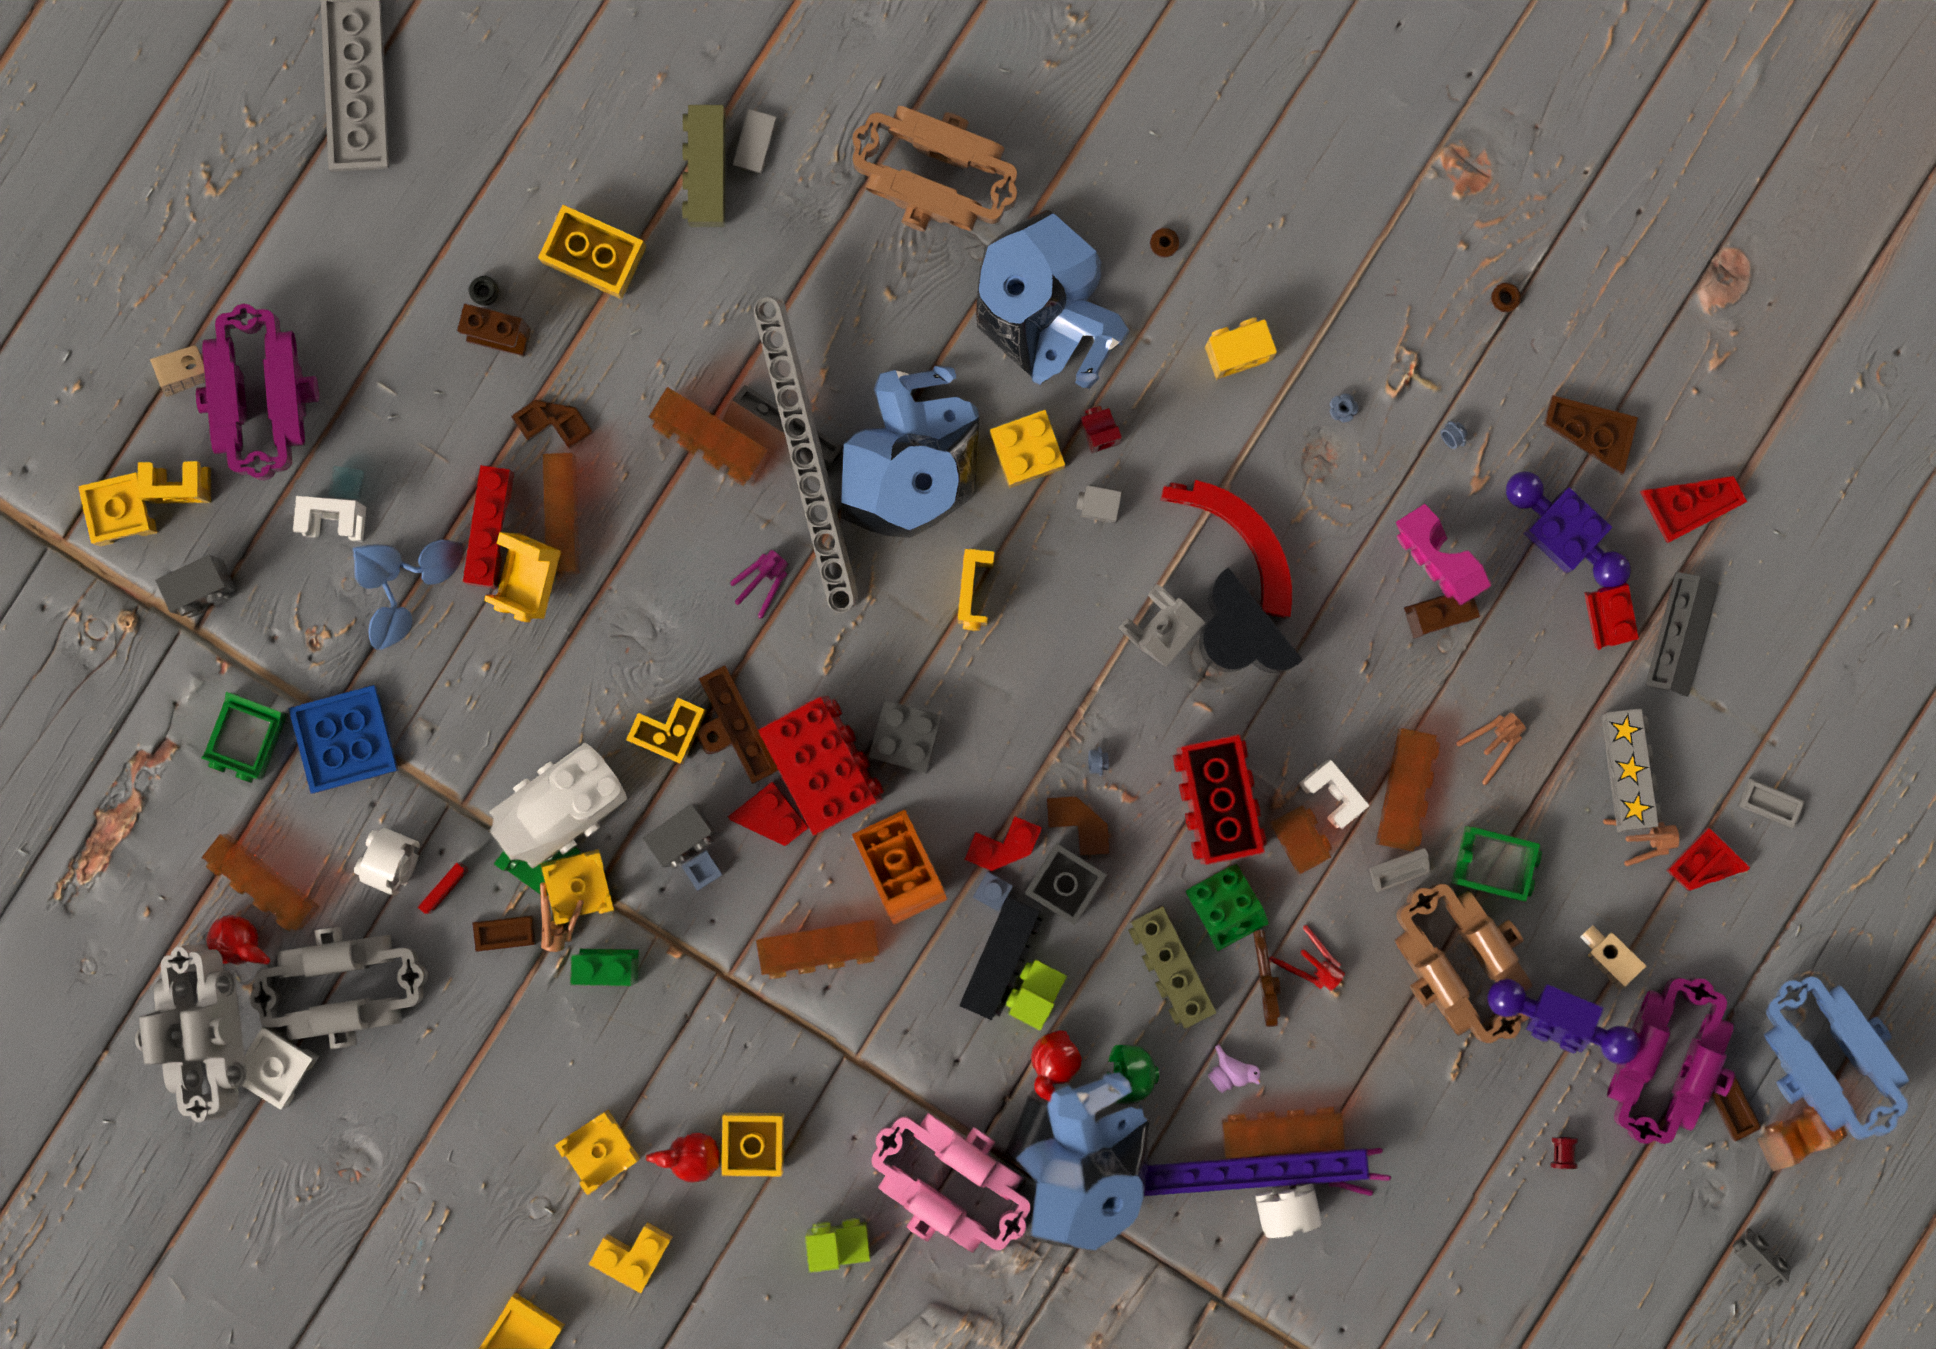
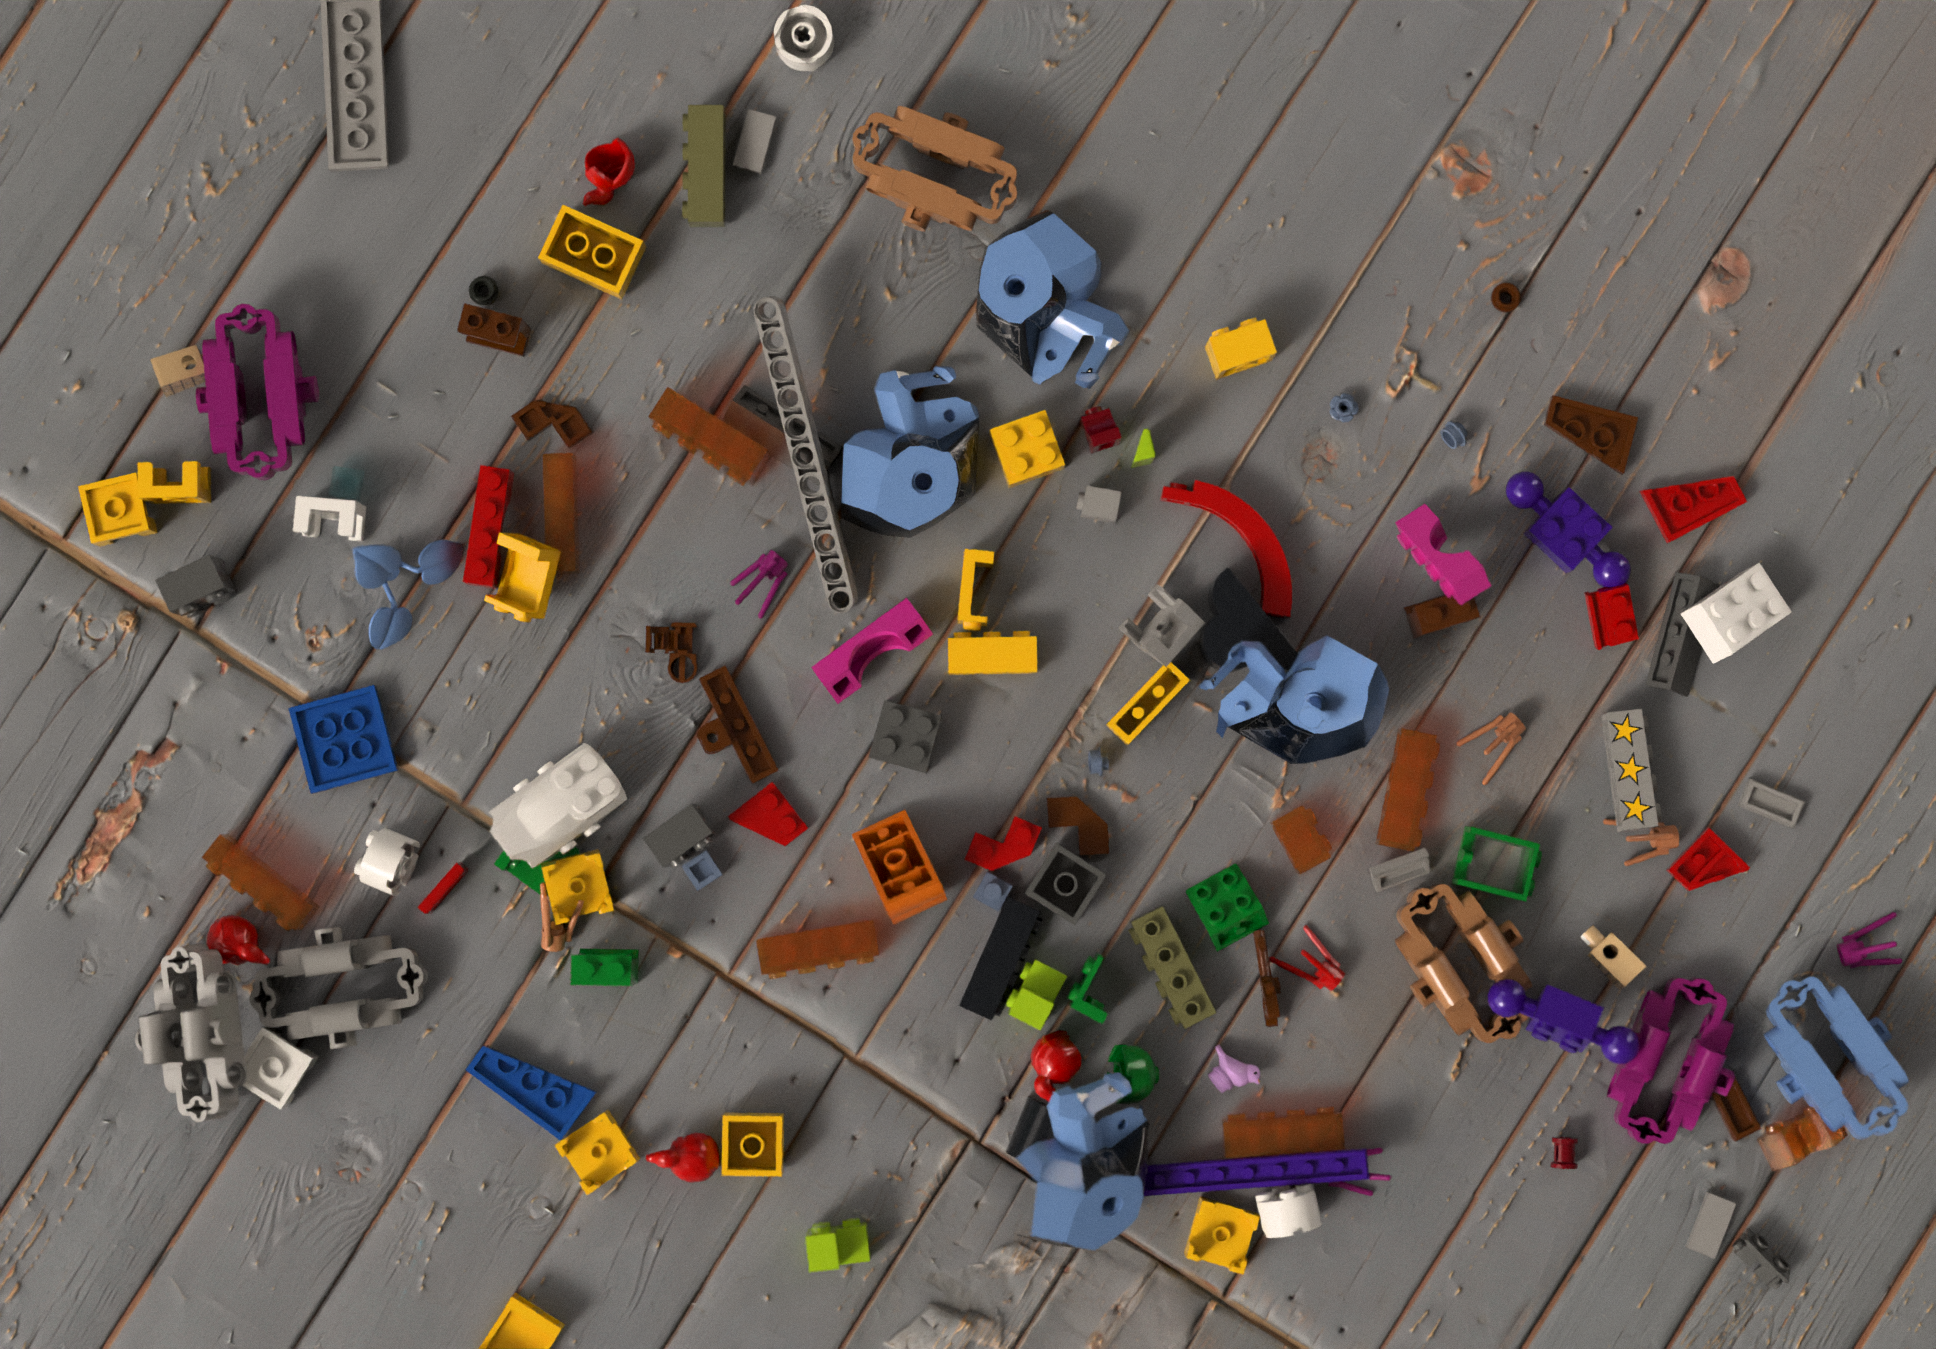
(244, 737): window -> none
(504, 933): reddish brown tile -> none
(537, 1093): none -> blue wing
(608, 168): none -> red hair
(633, 1264): yellow brick -> none
(669, 739): yellow brick -> none
(675, 640): none -> reddish brown piece
(799, 22): none -> white brick
(821, 764): red brick -> none
(896, 629): none -> dark pink arch
(933, 1209): bright pink piece -> none
(992, 653): none -> yellow brick
(1090, 1006): none -> green bracket
(1145, 450): none -> lime slope
(1147, 702): none -> yellow brick
(1160, 251): reddish brown plate -> none
(1220, 800): red brick -> none
(1221, 1234): none -> yellow panel
(1311, 713): none -> medium blue piece
(1340, 788): white panel -> none
(1710, 1225): none -> light grey tile
(1736, 613): none -> white brick
(1853, 952): none -> magenta plant

